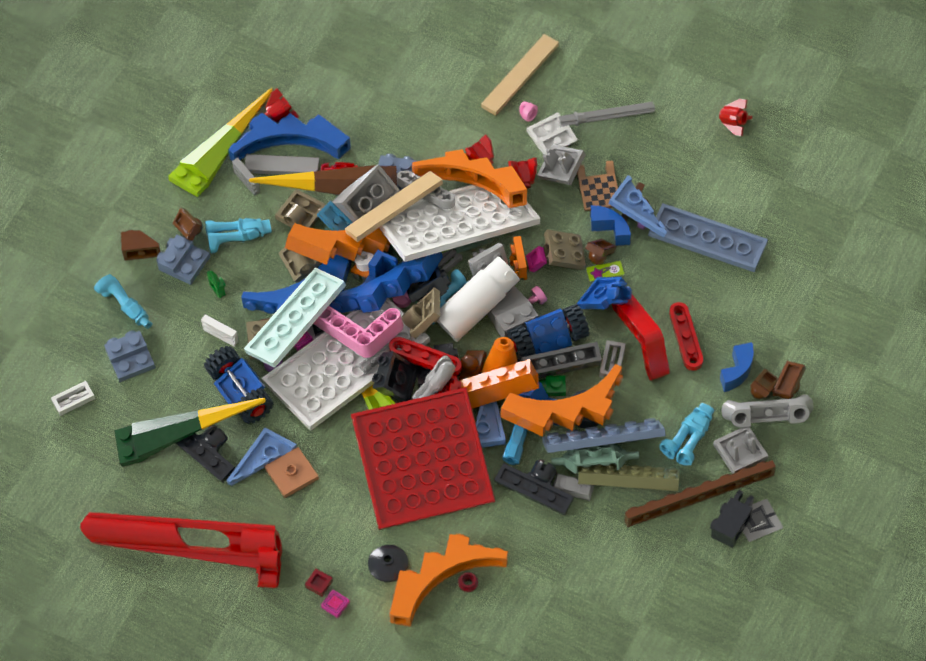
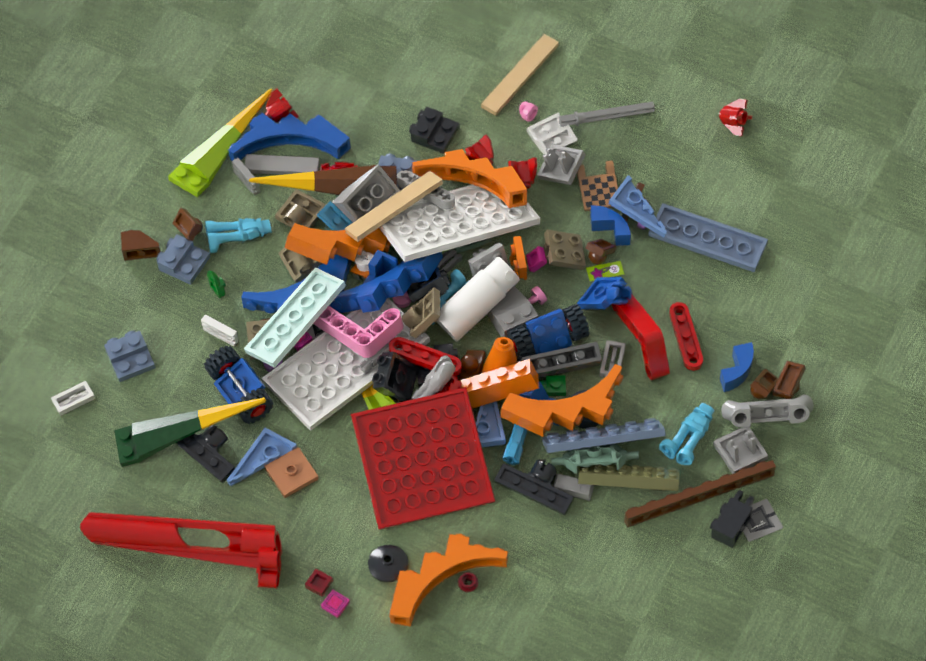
(111, 286): medium azure piece -> none
(433, 130): none -> black plate

